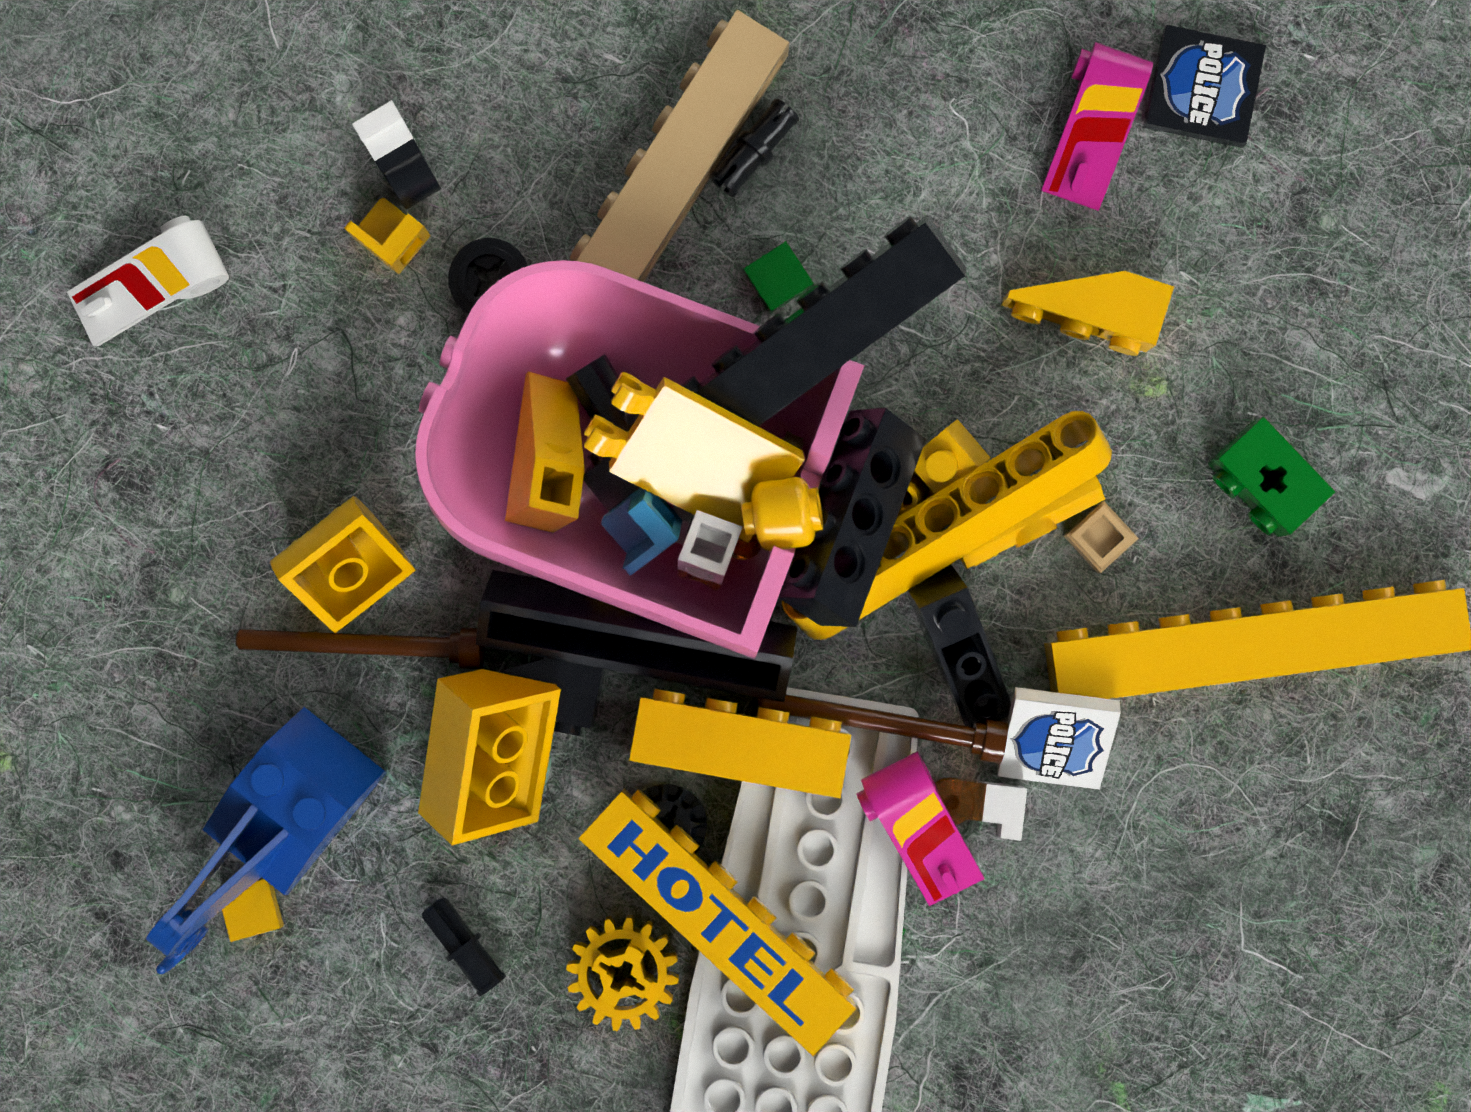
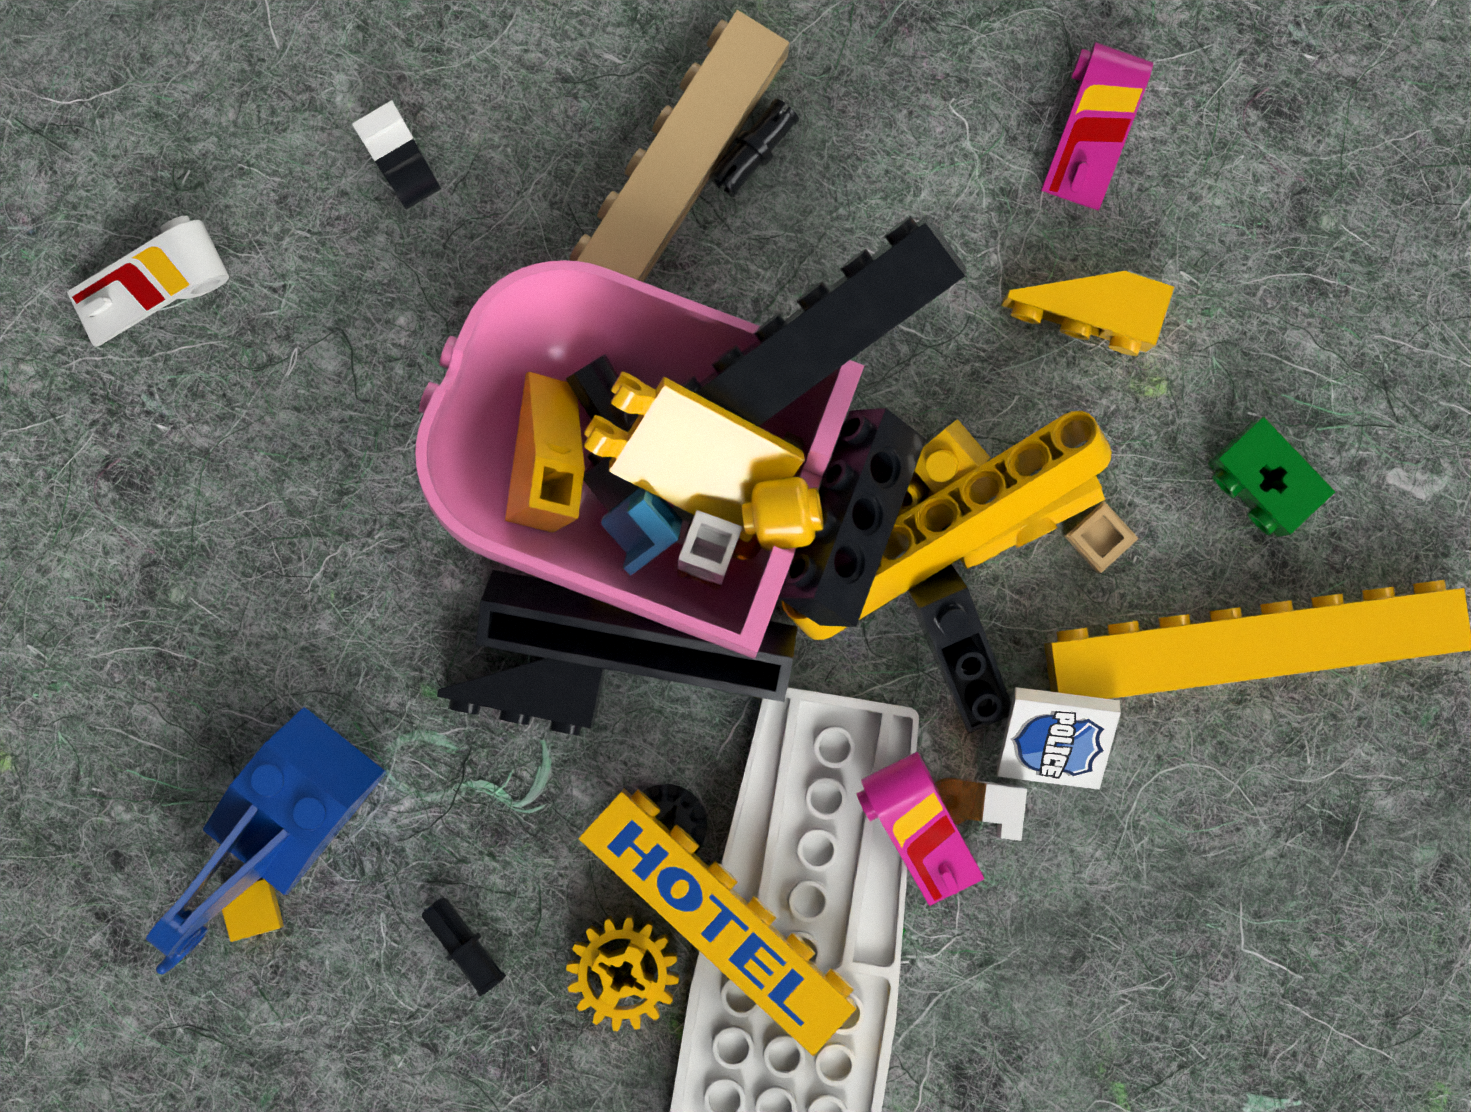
(342, 564): yellow brick -> none
(389, 234): yellow panel -> none
(458, 647): reddish brown piece -> none
(486, 255): black gear -> none
(487, 753): yellow slope -> none
(741, 746): yellow wedge -> none
(778, 277): green tile -> none
(984, 739): reddish brown piece -> none
(1204, 86): tile -> none

